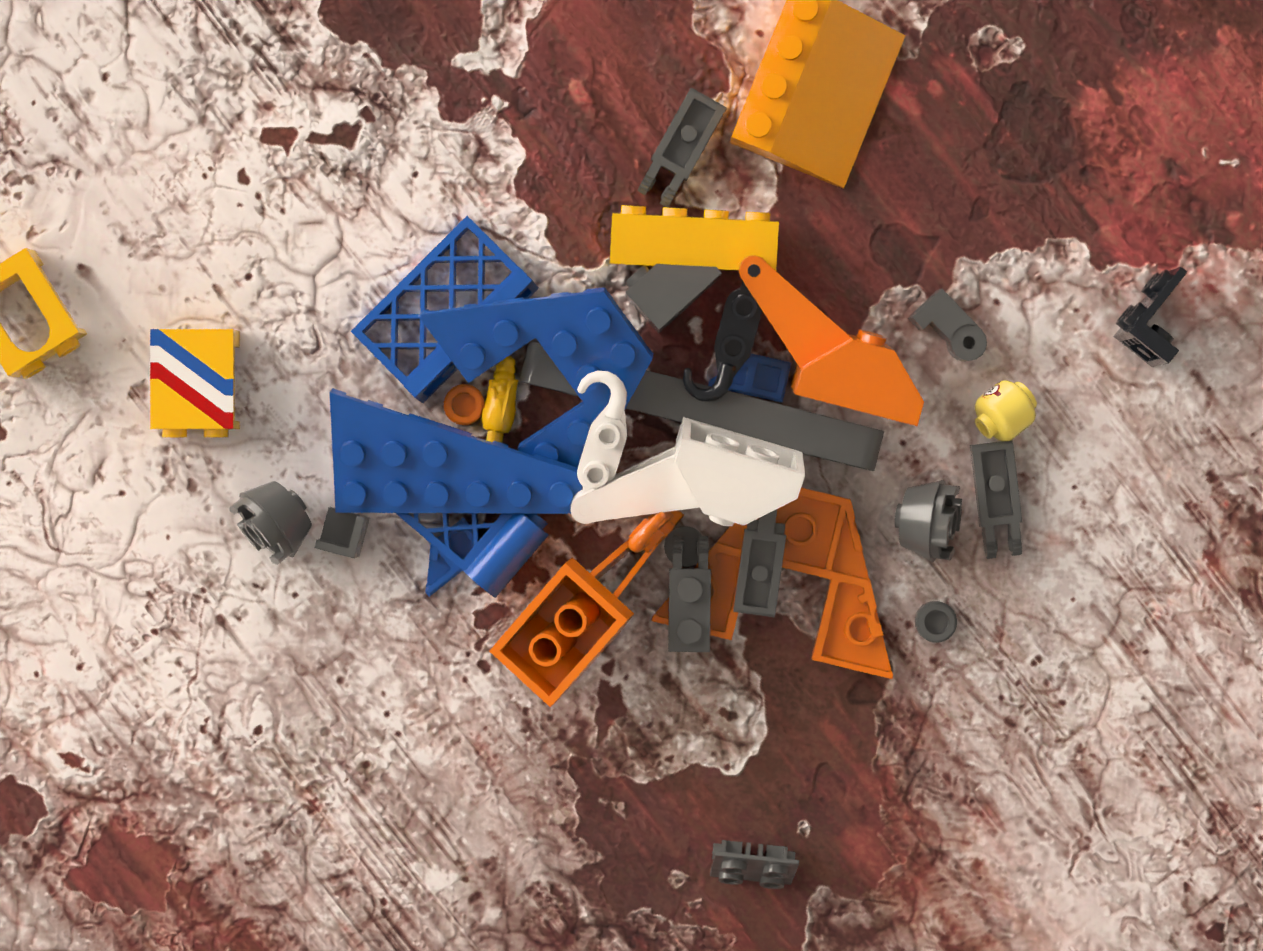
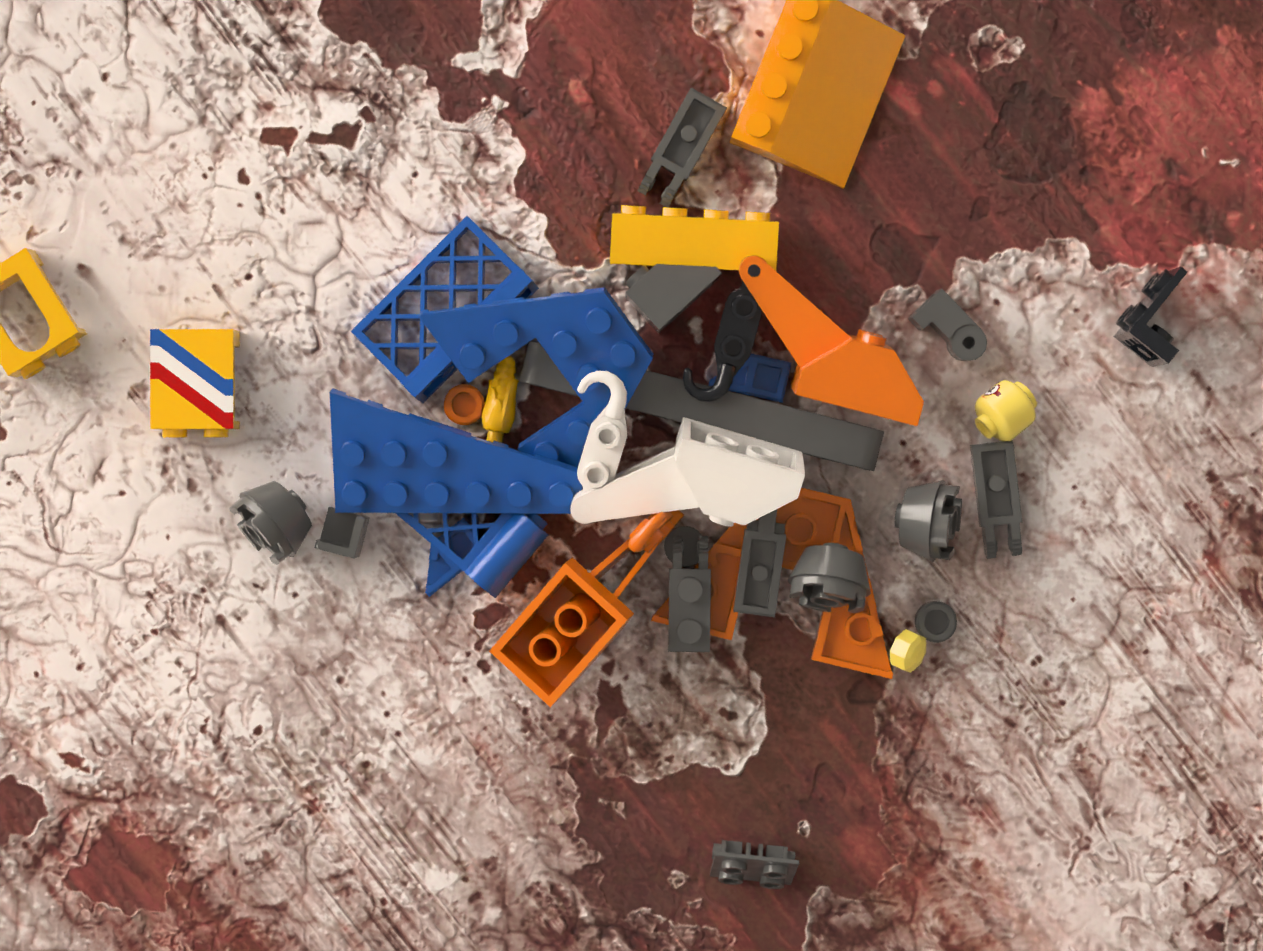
(830, 578): none -> dark grey cone
(908, 650): none -> light yellow tile

